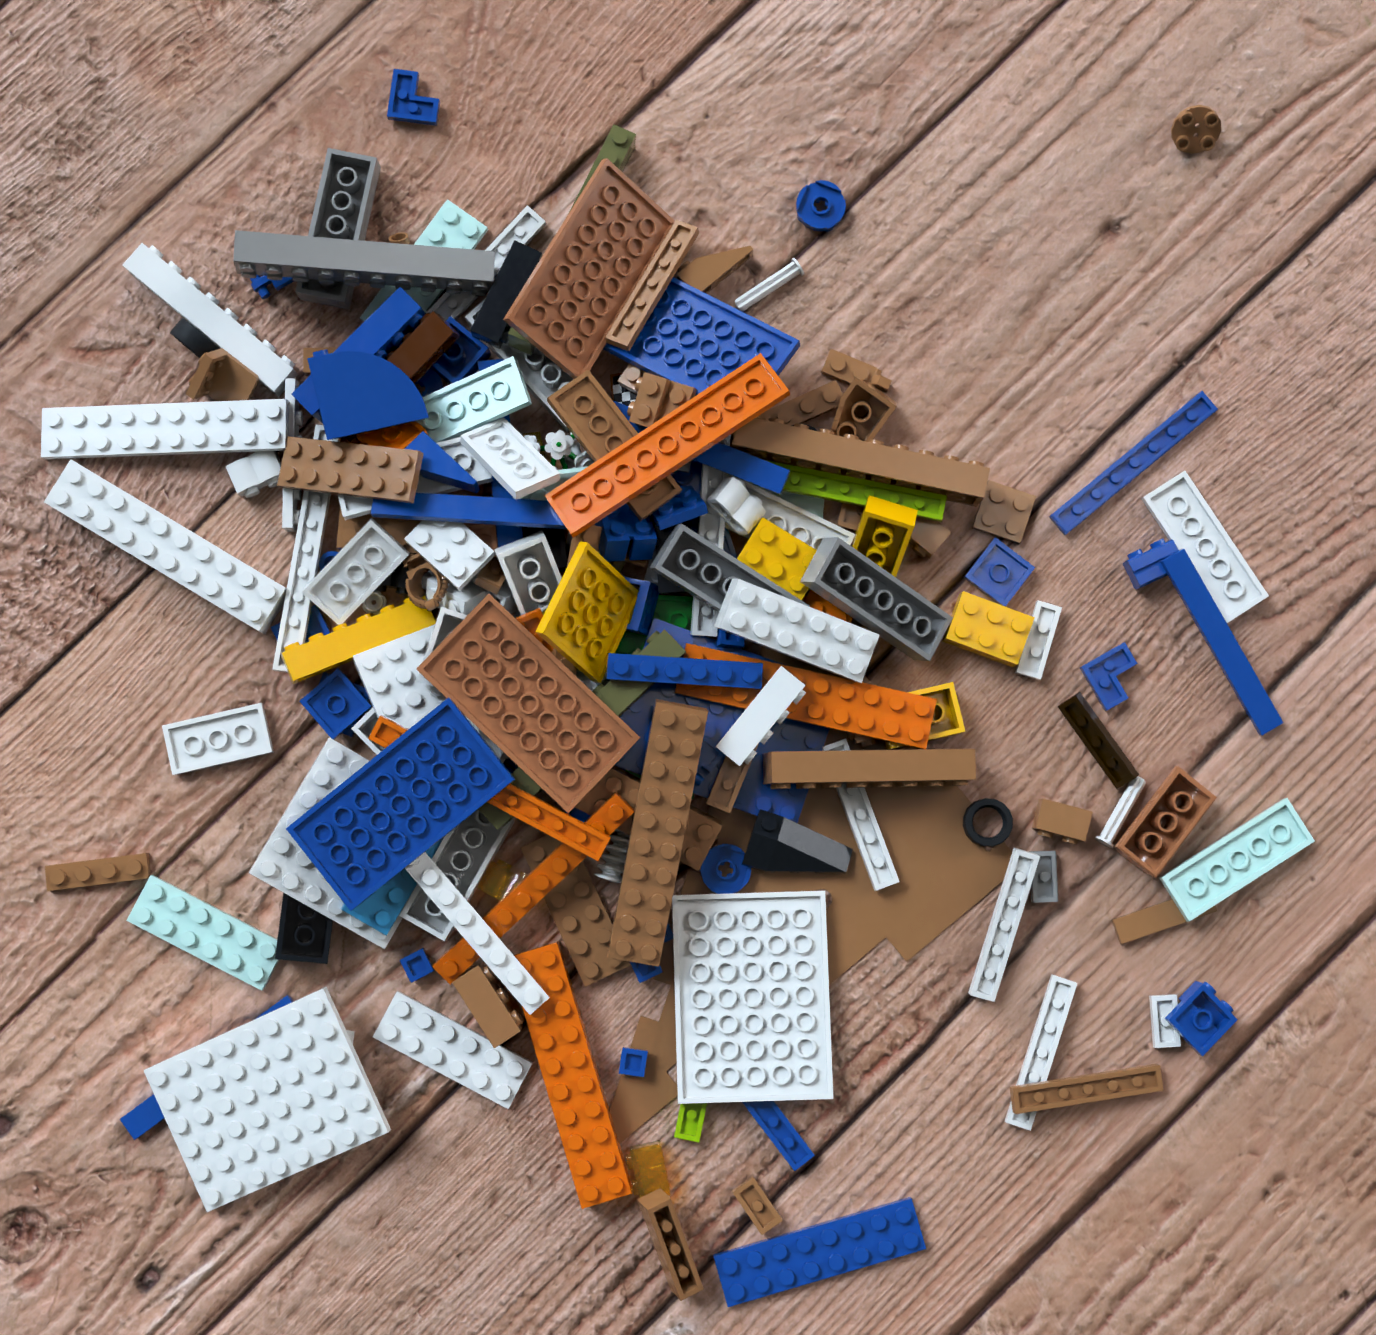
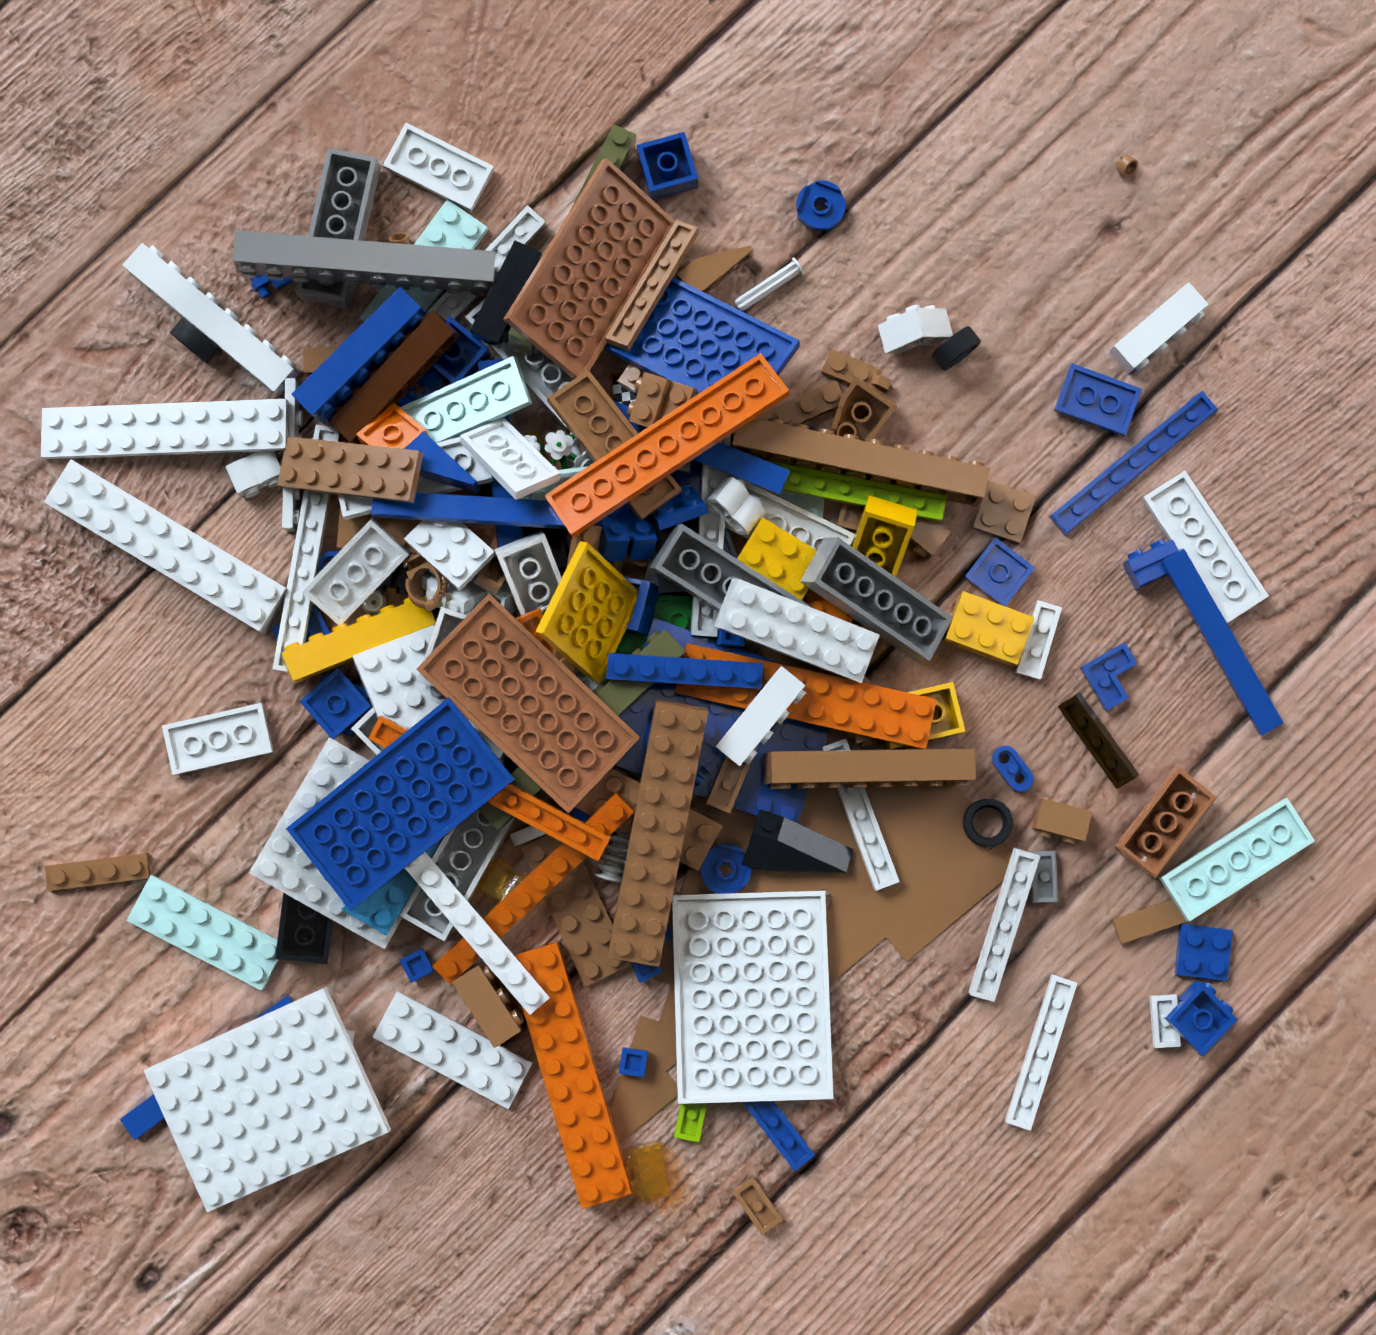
(222, 378): medium nougat bracket -> none
(362, 393): blue brick -> none
(405, 104): blue plate -> none
(438, 167): none -> white plate
(525, 835): none -> white beam
(667, 166): none -> blue brick
(670, 1244): medium nougat brick -> none
(819, 1251): blue plate -> none
(914, 328): none -> white brick
(956, 348): none -> black tyre
(1012, 768): none -> blue plate
(1086, 1088): medium nougat plate -> none
(1097, 399): none -> blue plate
(1121, 812): white axle -> none
(1127, 166): none -> medium nougat hinge
(1158, 328): none -> white brick
(1203, 952): none -> blue plate
(1207, 130): medium nougat plate -> none

